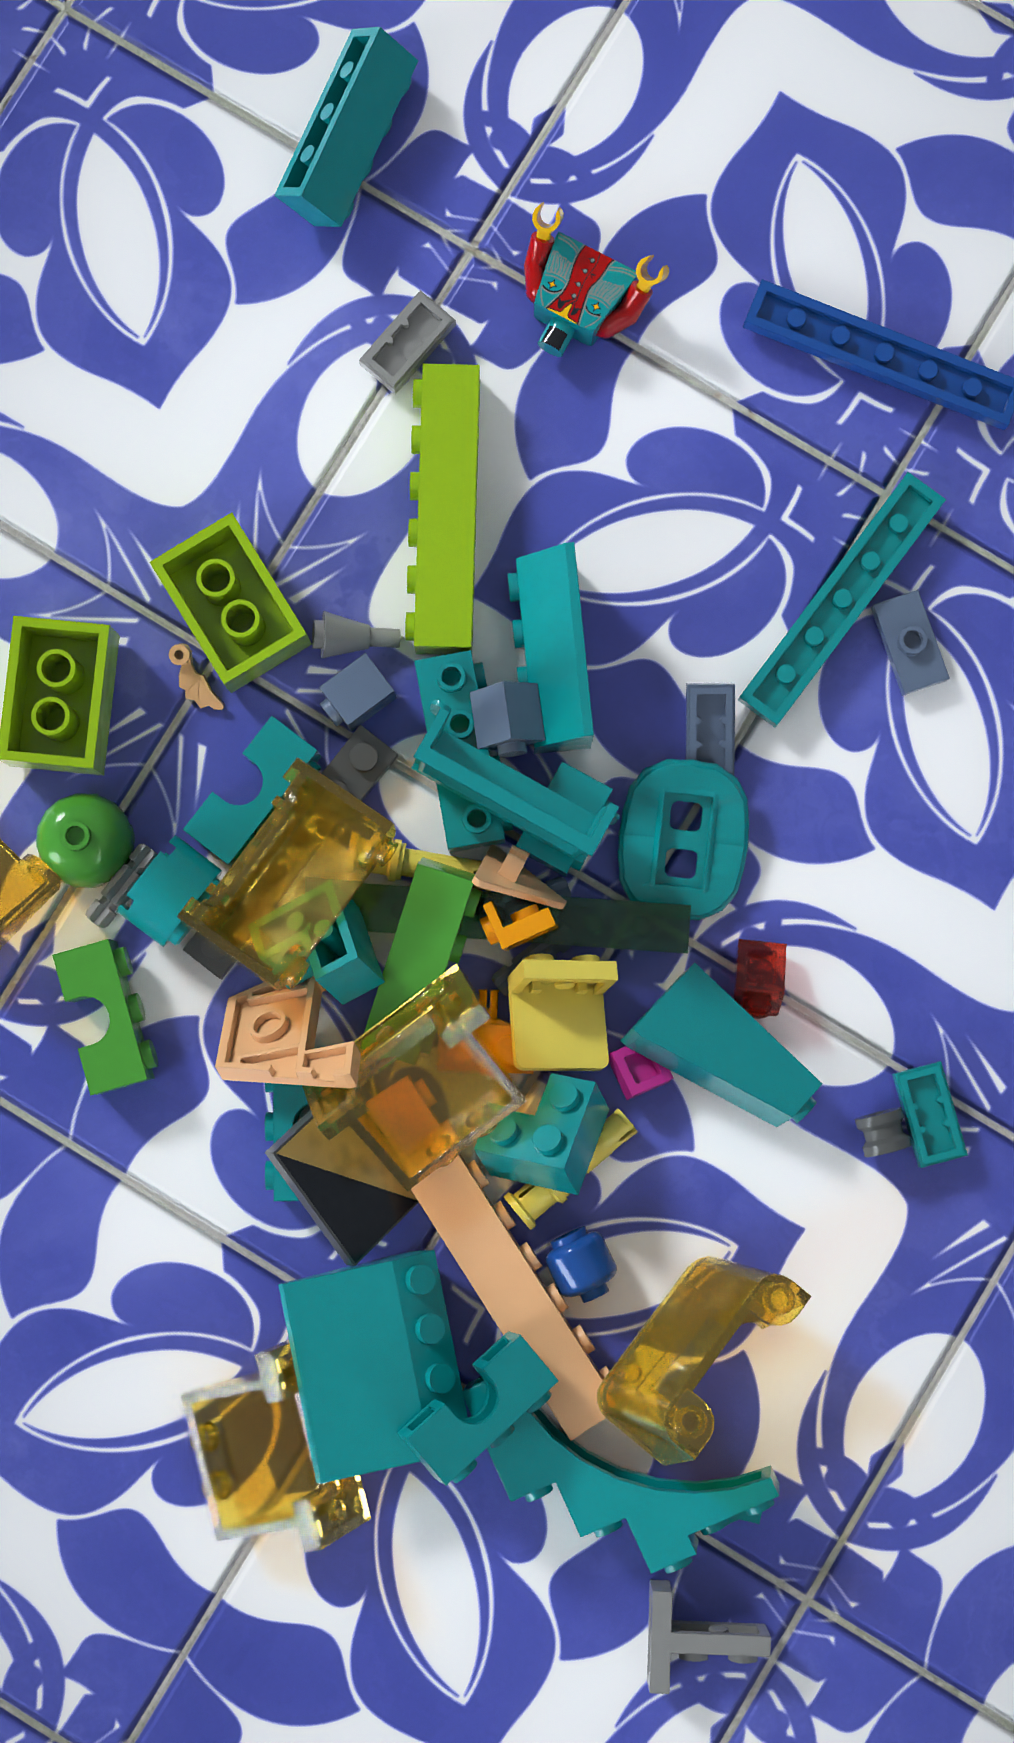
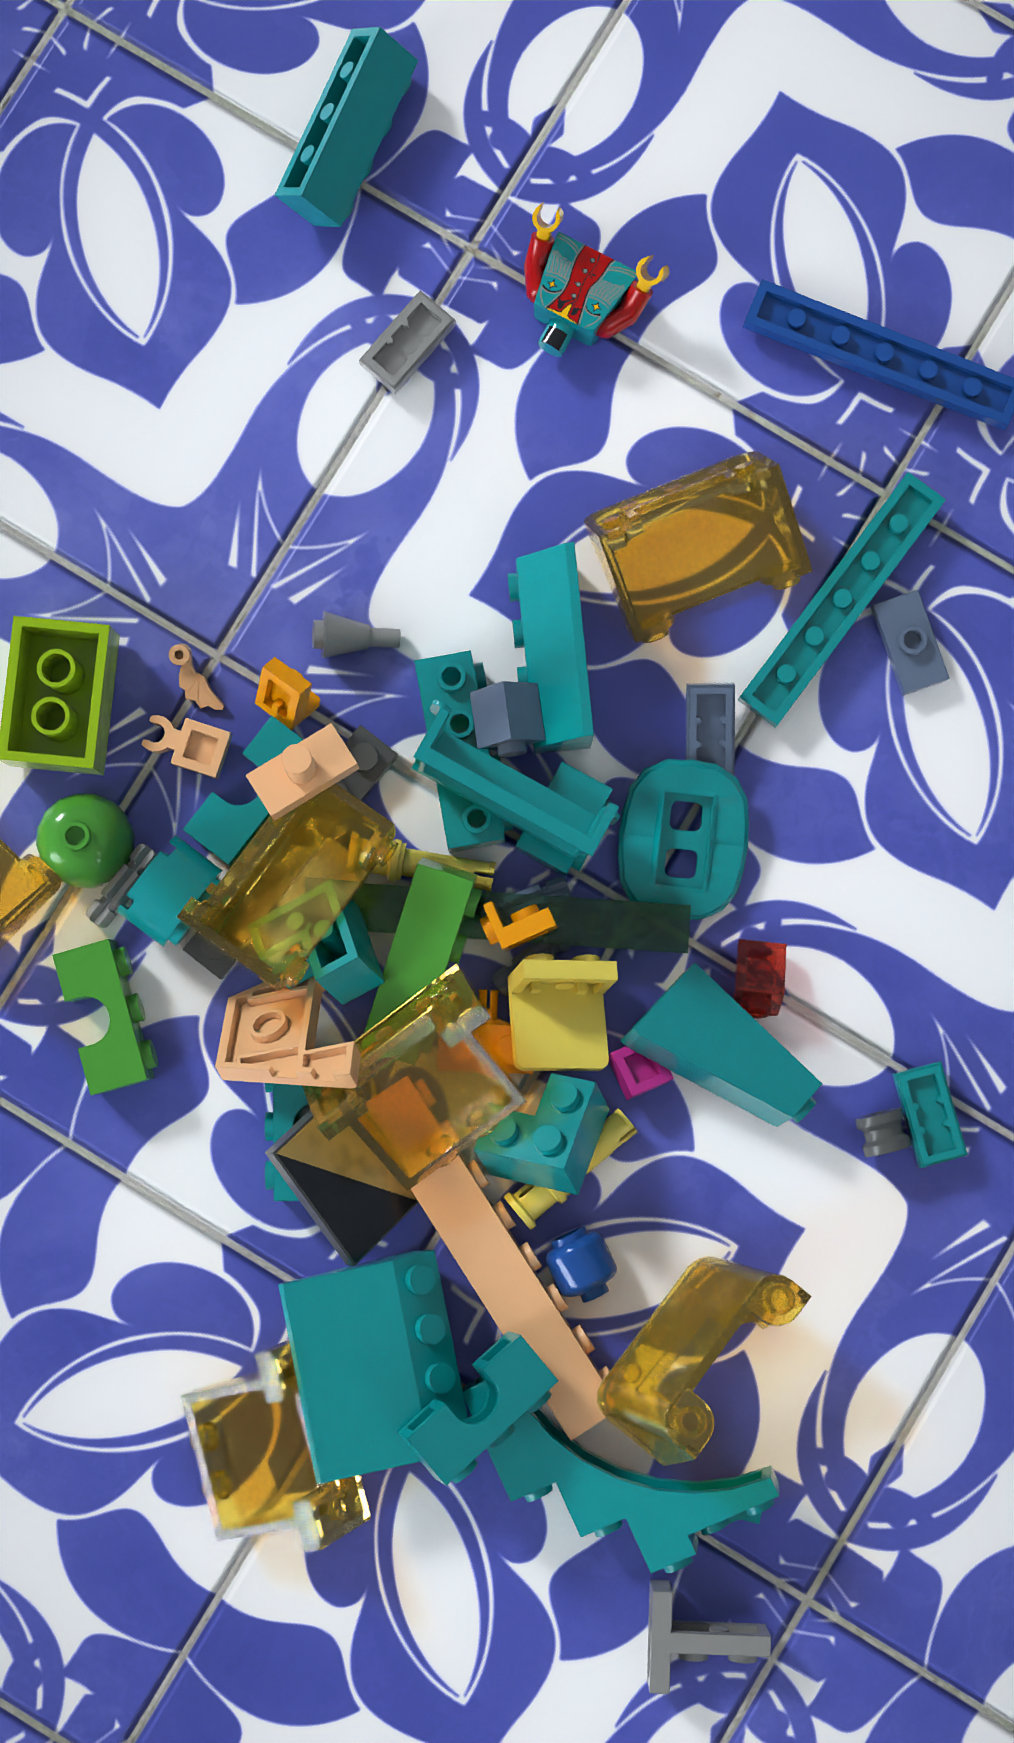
(195, 747): none -> light nougat plate
(231, 603): lime brick -> none
(285, 694): none -> light orange bracket
(302, 771): none -> light nougat tile
(356, 693): sand blue brick -> none
(446, 509): lime brick -> none
(506, 875): light nougat piece -> none
(698, 541): none -> clear yellow windscreen

